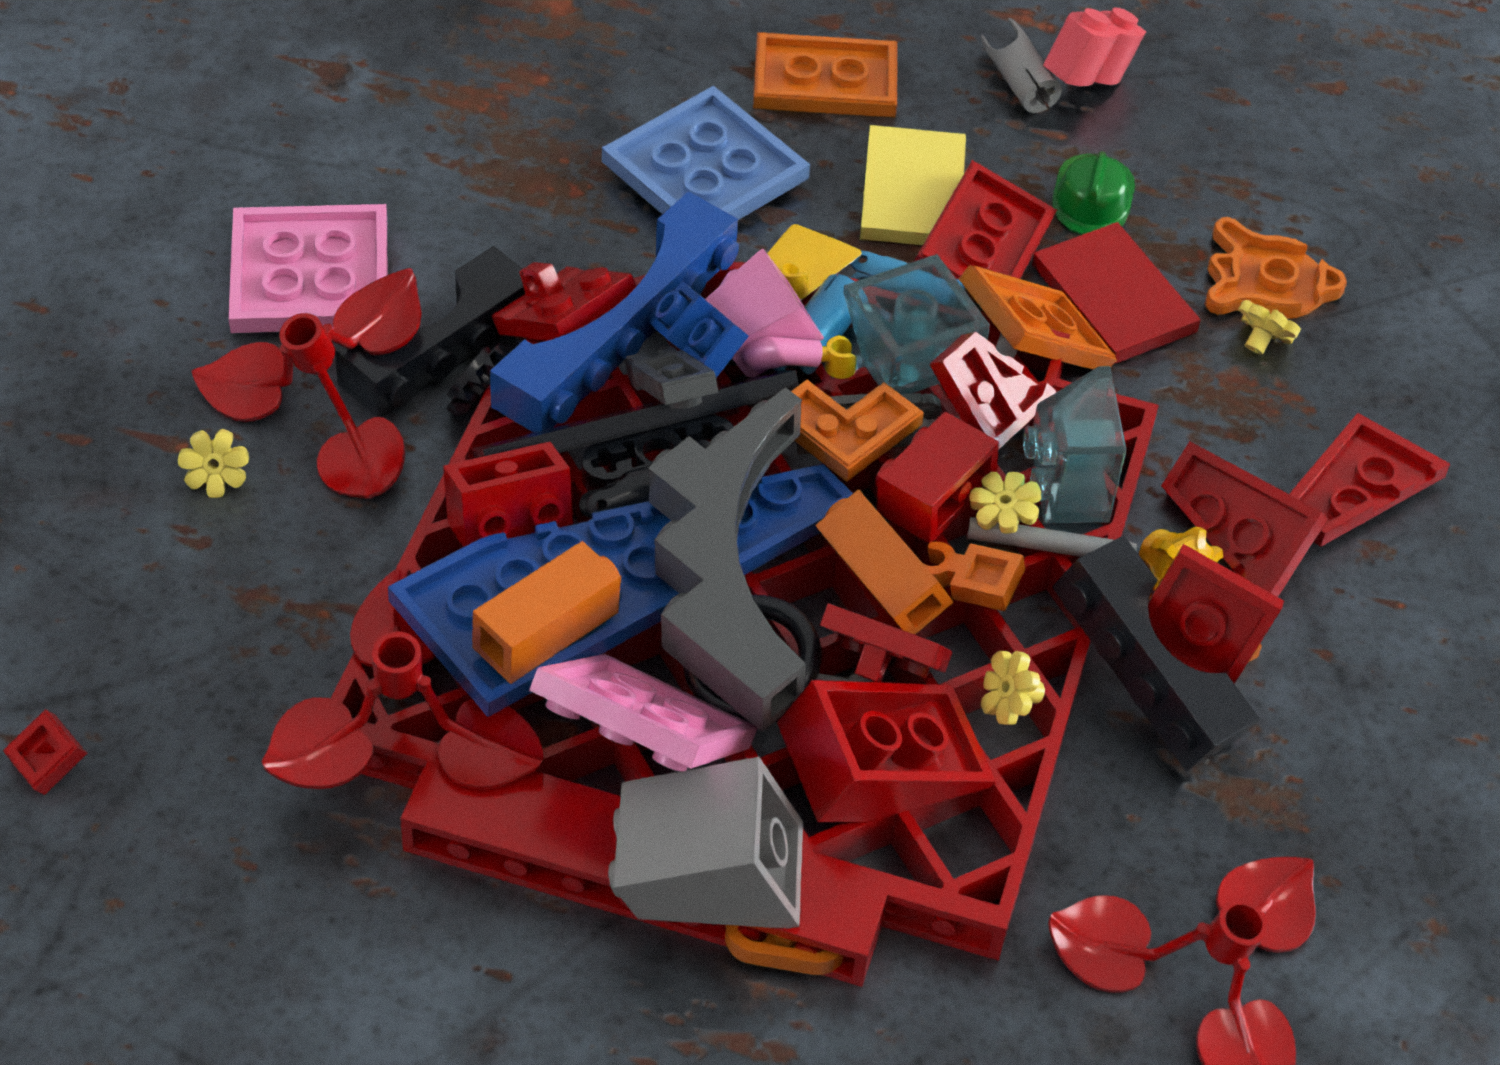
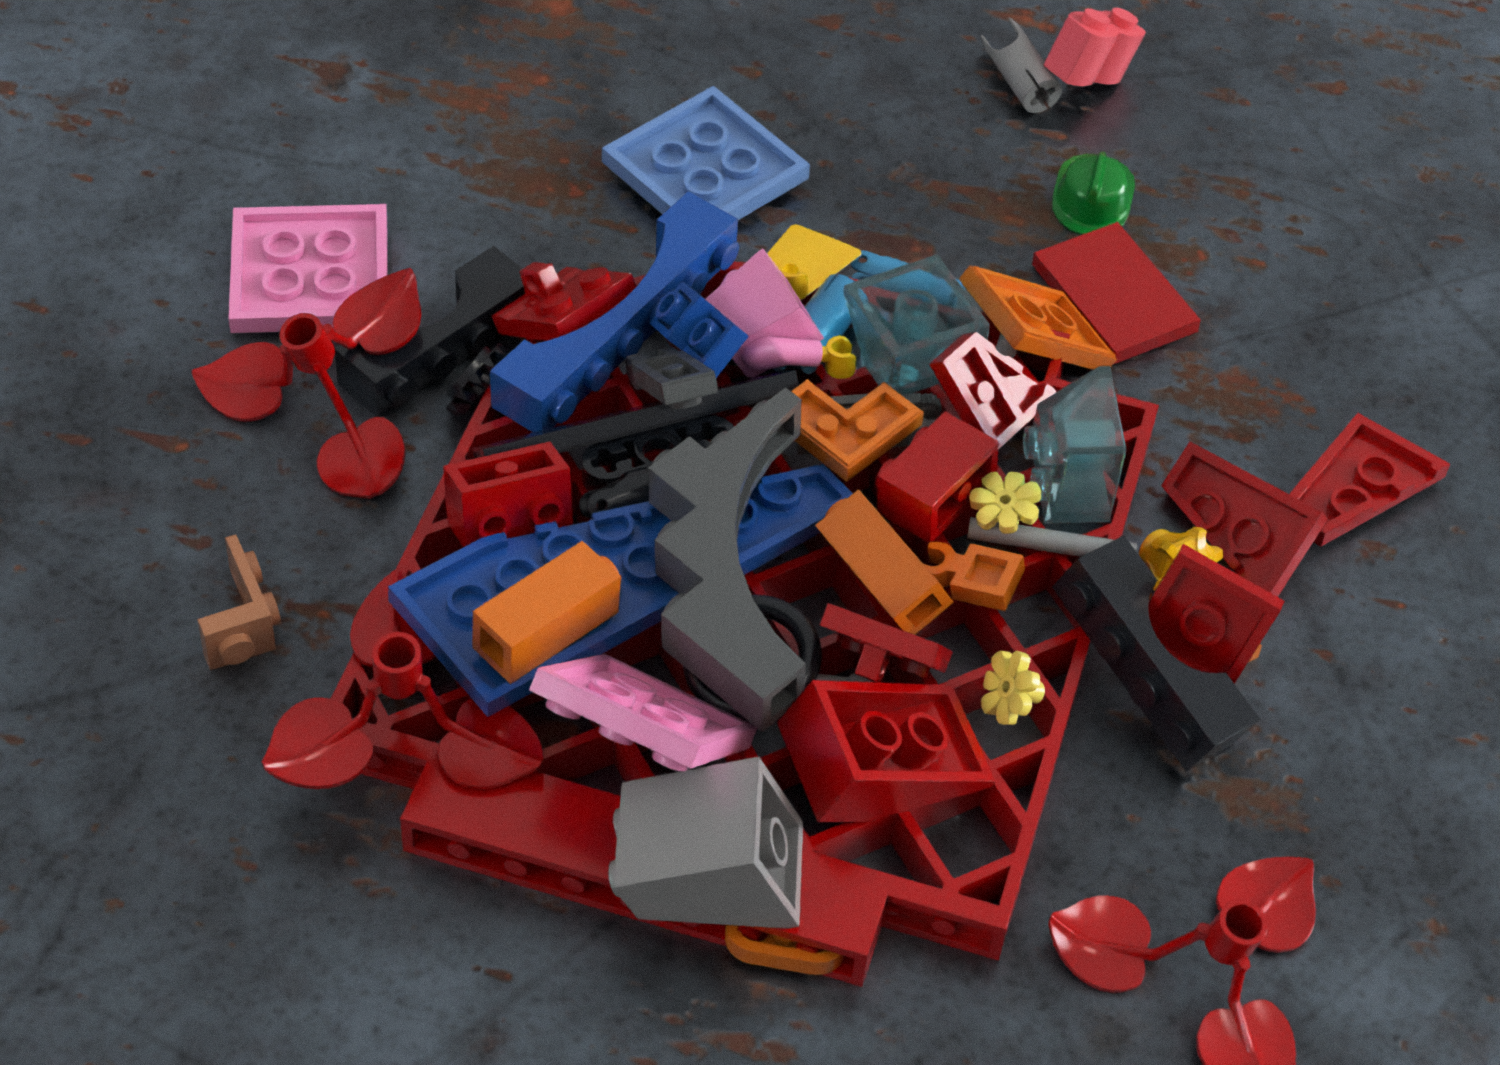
(44, 752): red tile -> none
(213, 462): light yellow plant -> none
(245, 629): none -> nougat bracket
(825, 75): orange tile -> none
(908, 182): light yellow tile -> none
(988, 226): red tile -> none
(1266, 326): light yellow plant -> none
(1268, 273): orange tile -> none

